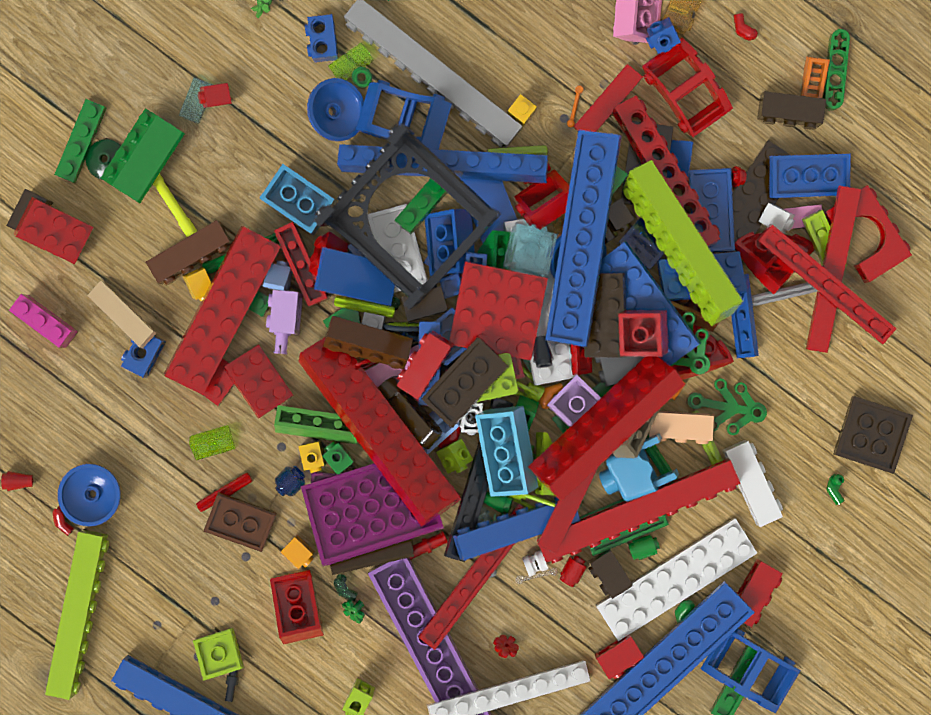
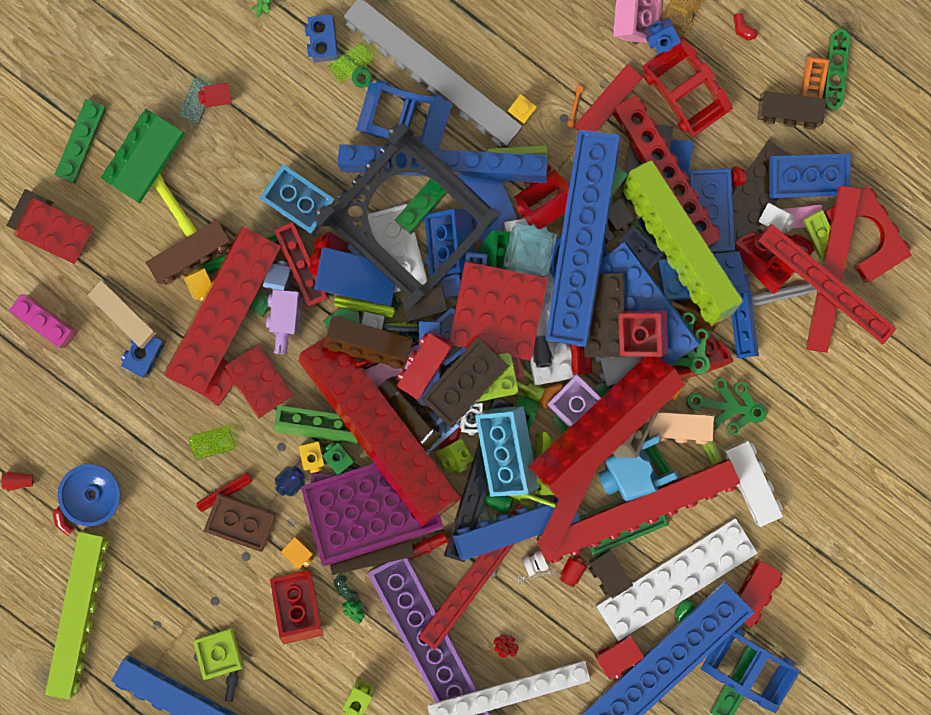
(95, 153): dark green dish -> none
(346, 107): blue dish -> none
(644, 547): green brick -> none
(833, 487): green arm -> none
(873, 434): dark brown plate -> none

